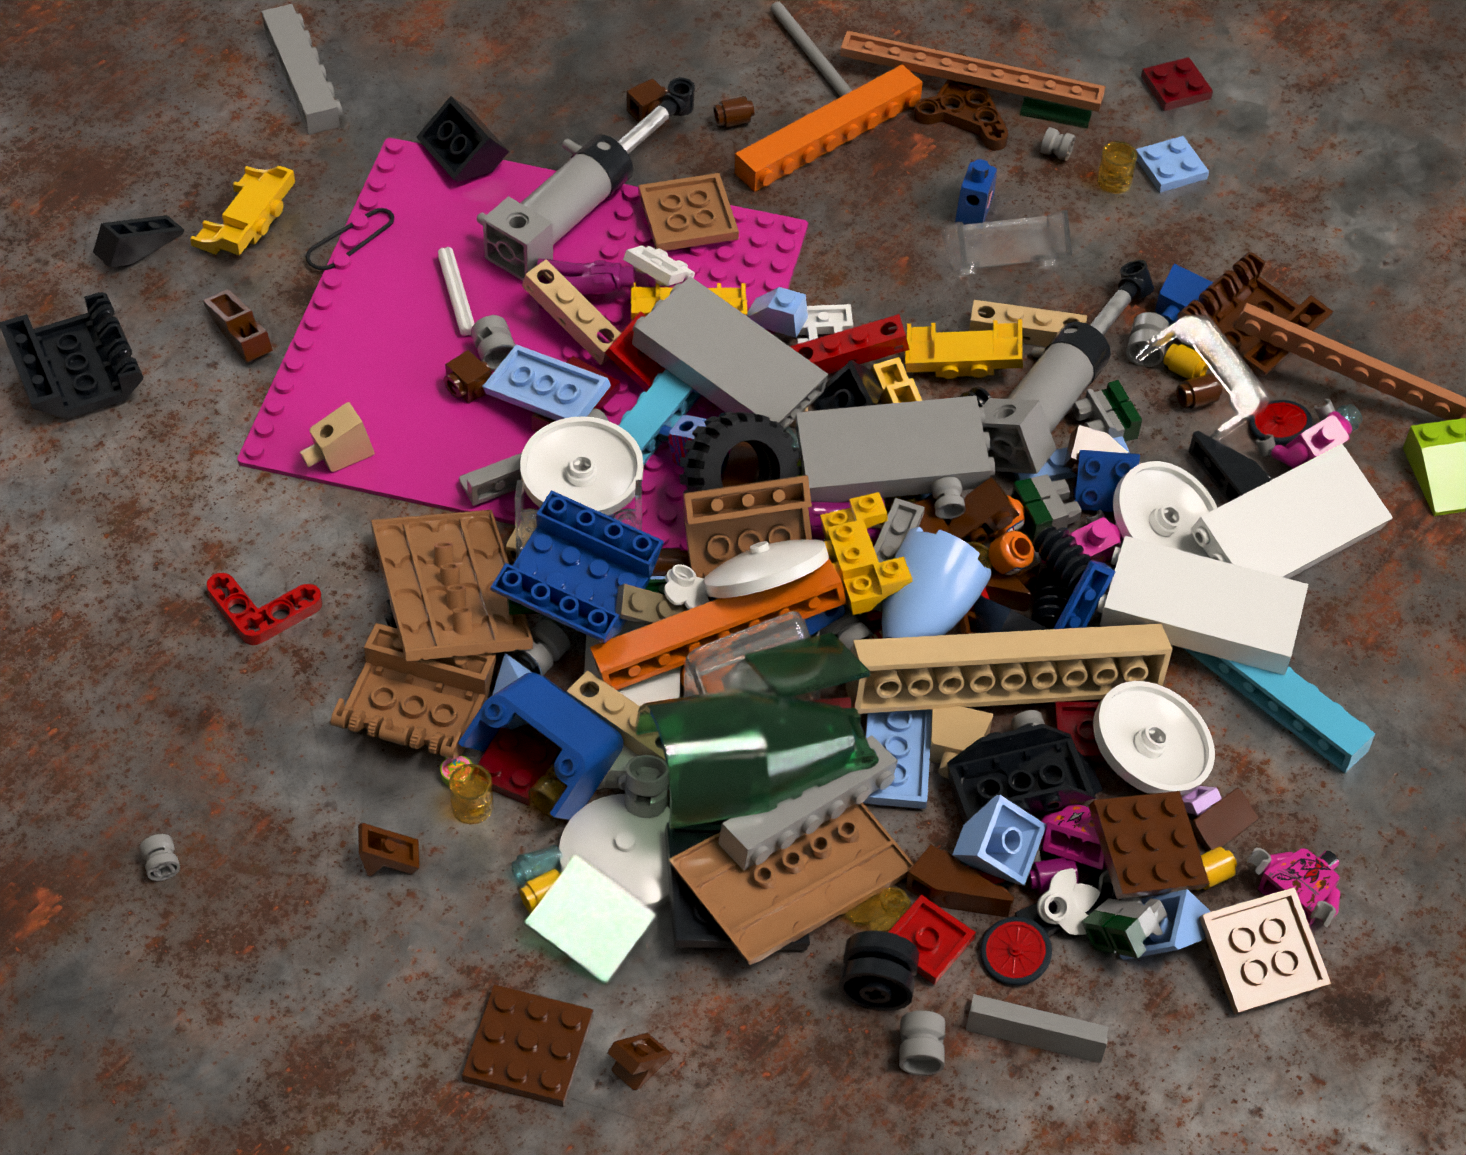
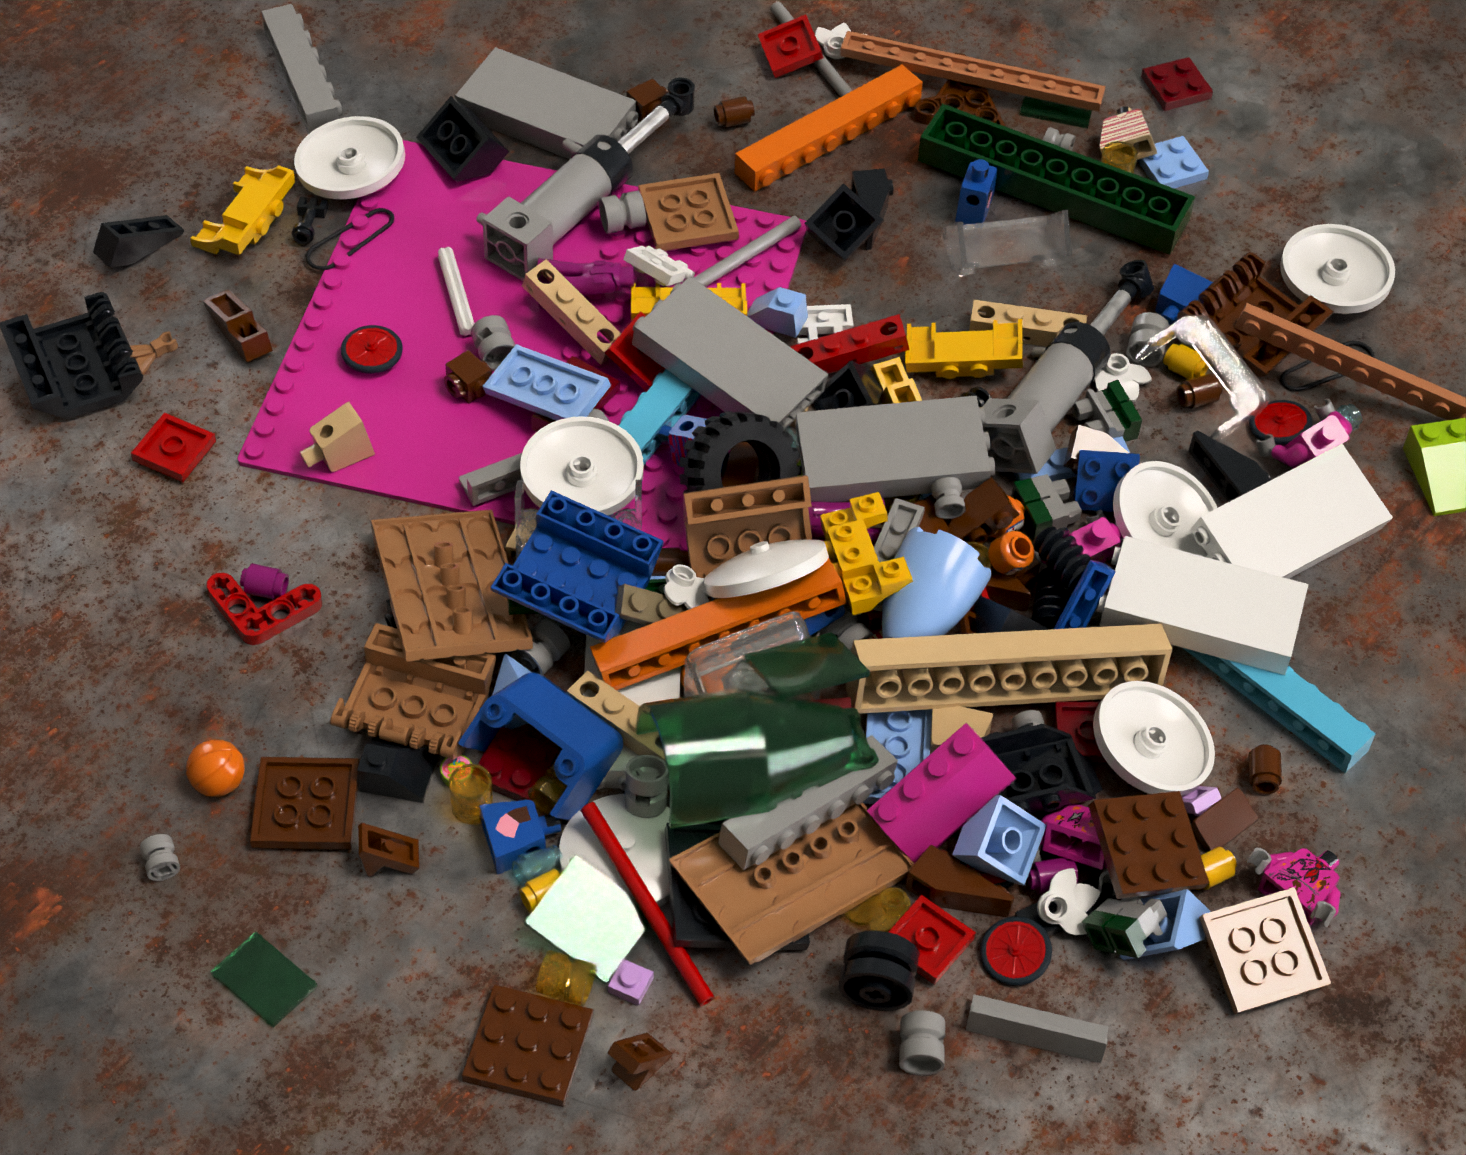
(146, 354): none -> medium nougat piece
(173, 447): none -> red plate
(215, 768): none -> orange piece
(264, 581): none -> magenta brick
(264, 979): none -> clear green piece
(304, 232): none -> black hinge
(305, 803): none -> reddish brown plate
(349, 157): none -> white dish
(371, 349): none -> red wheel
(396, 770): none -> black slope
(514, 830): none -> blue torso
(543, 103): none -> light grey brick
(567, 978): none -> clear yellow wheel
(618, 212): none -> light grey wheel
(630, 982): none -> lavender plate
(647, 903): none -> red piece
(748, 251): none -> light grey piece
(790, 46): none -> red plate
(832, 39): none -> white plate
(843, 223): none -> black slope
(874, 190): none -> black slope
(941, 793): none -> dark pink slope
(1059, 179): none -> dark green brick
(1128, 375): none -> white plate
(1131, 128): none -> tan torso
(1265, 769): none -> reddish brown brick
(1324, 379): none -> black piece
(1338, 267): none -> white dish

